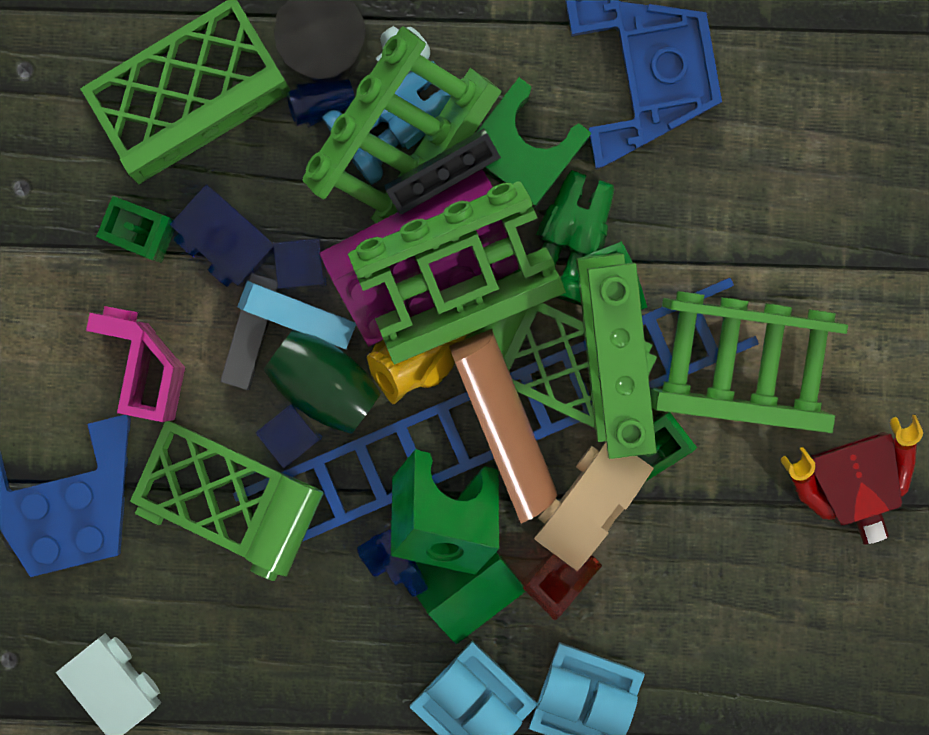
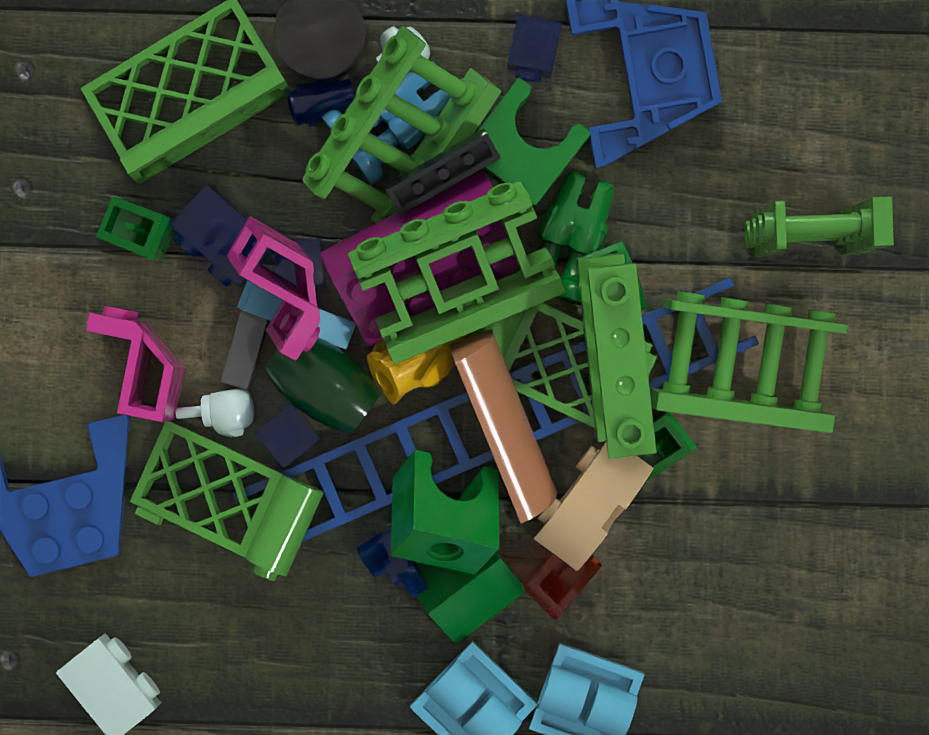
(225, 411): none -> light aqua piece
(297, 319): none -> dark pink piece
(534, 48): none -> clear blue bracket
(857, 228): none -> bright green fence
(859, 478): torso -> none

